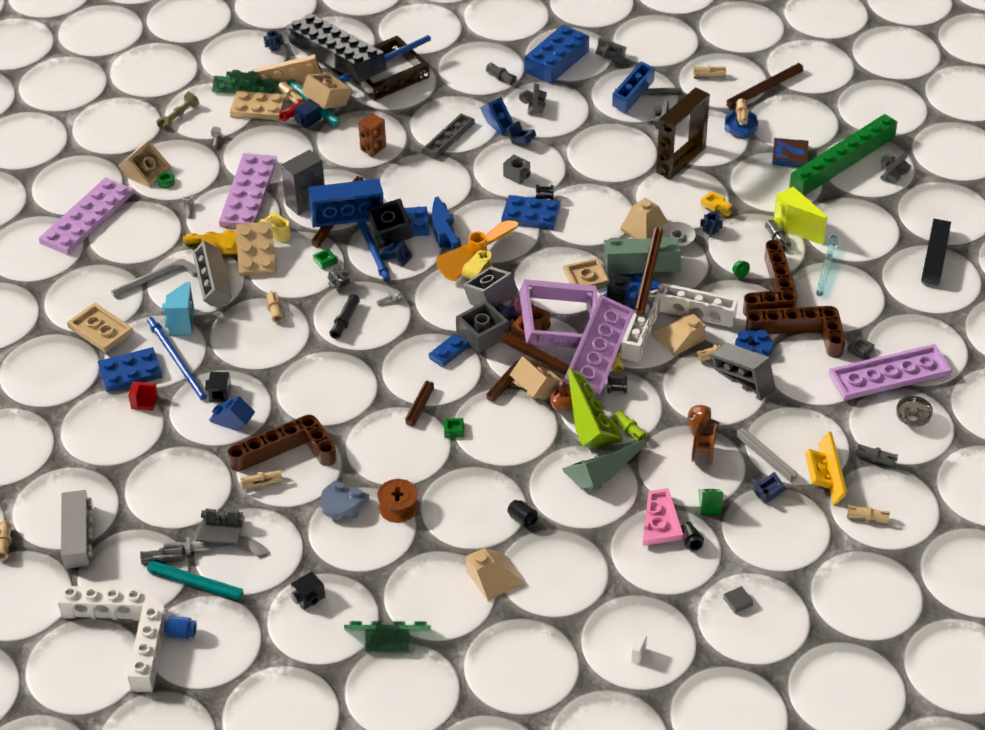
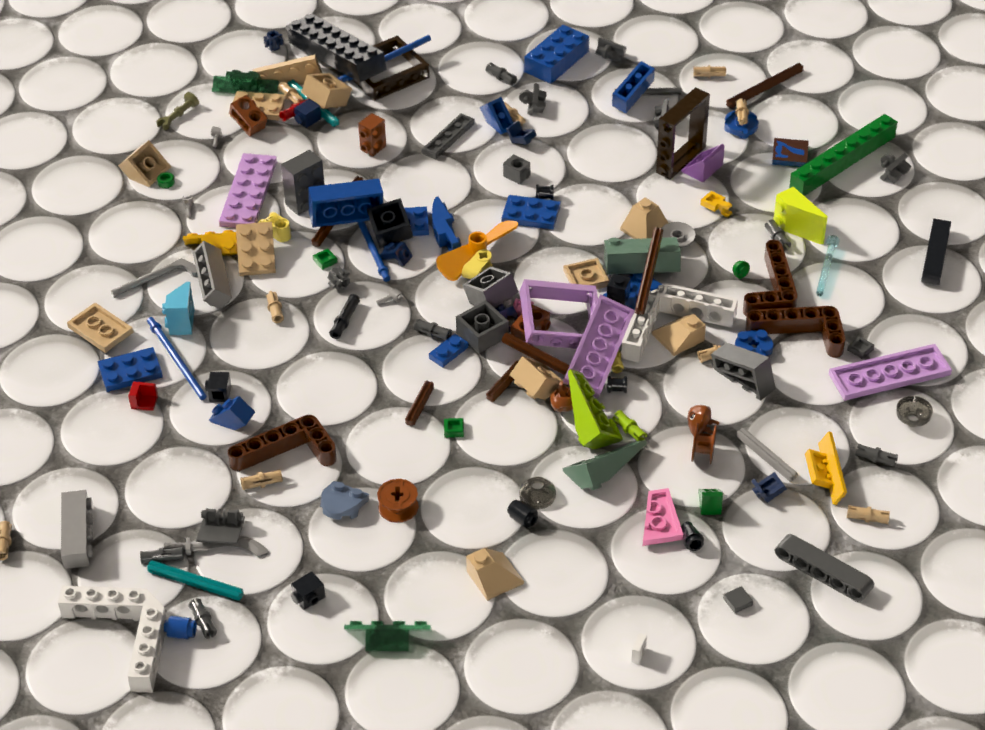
(86, 216): lavender plate -> none
(203, 618): none -> dark grey pin
(244, 112): none -> dark orange brick
(432, 329): none -> dark grey pin
(514, 114): none -> tan axle
(540, 497): none -> clear smoke piece
(705, 163): none -> medium lavender slope
(711, 223): dark blue gear -> none
(824, 567): none -> dark grey beam

